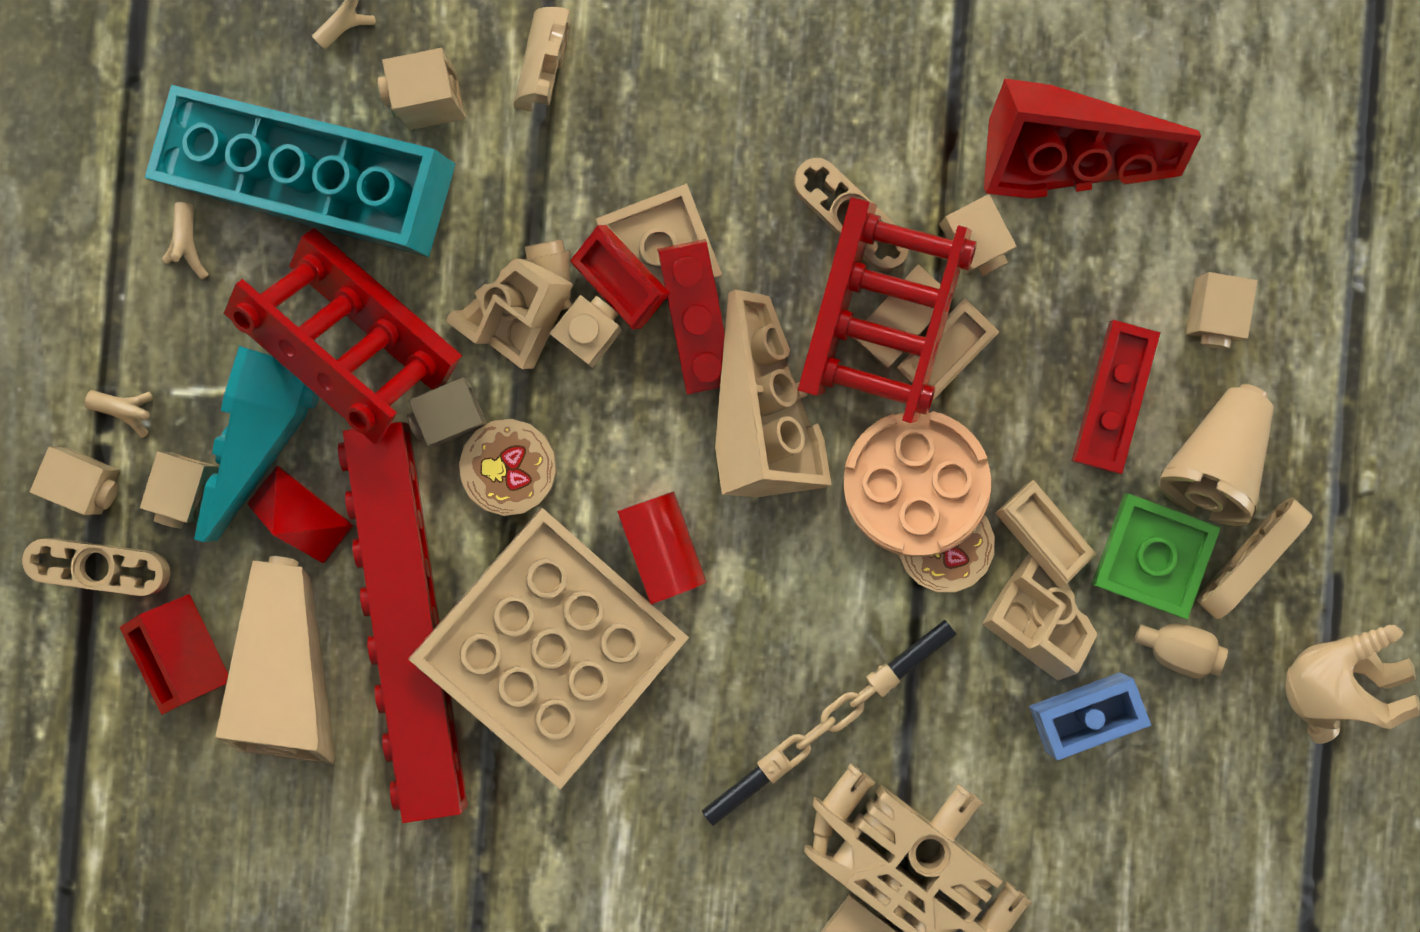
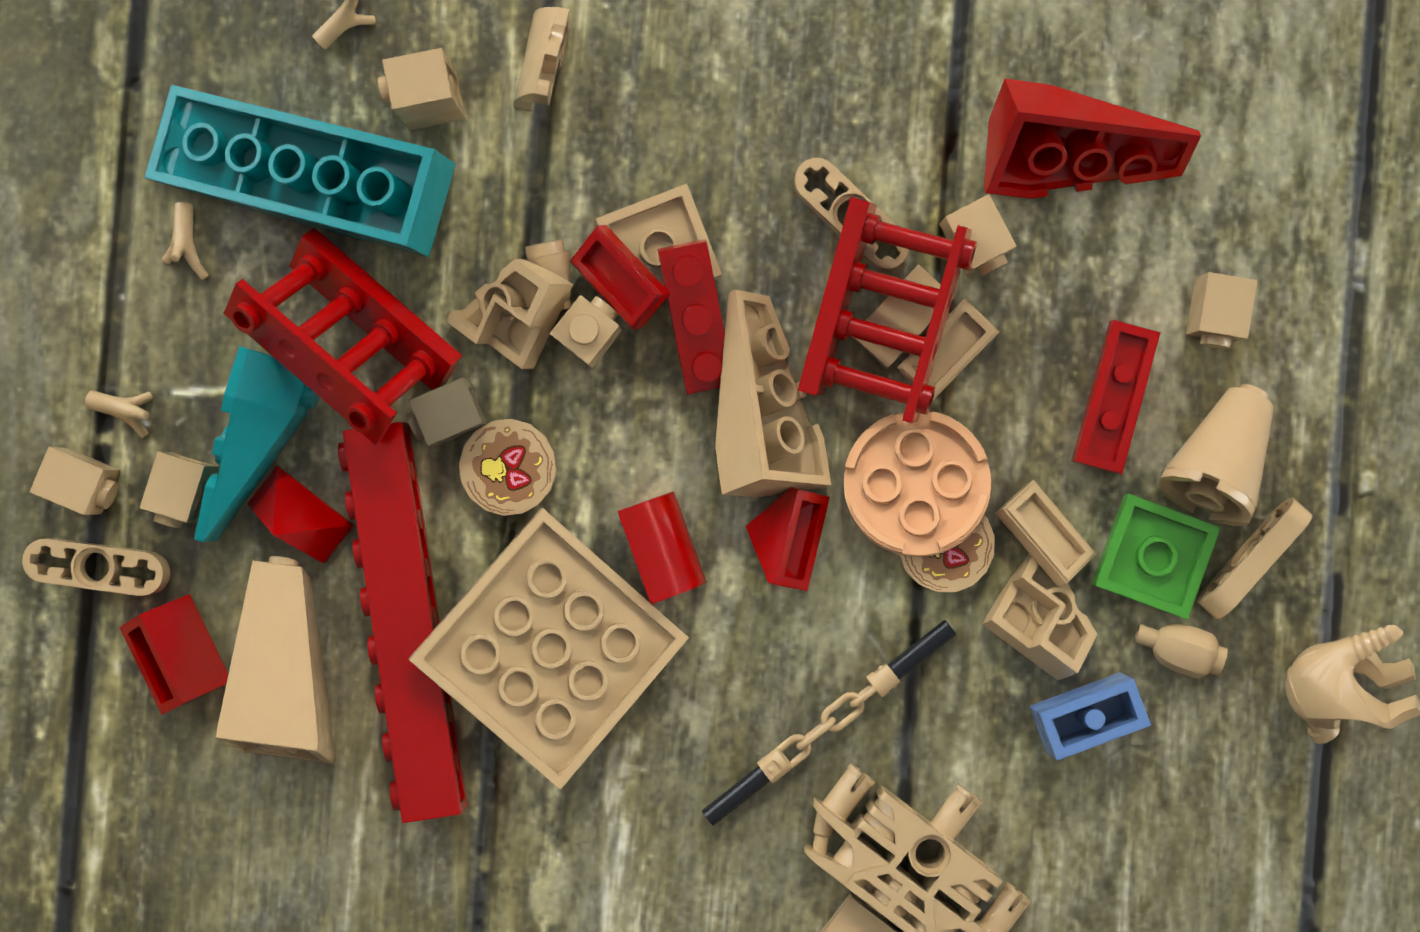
(789, 537): none -> red slope

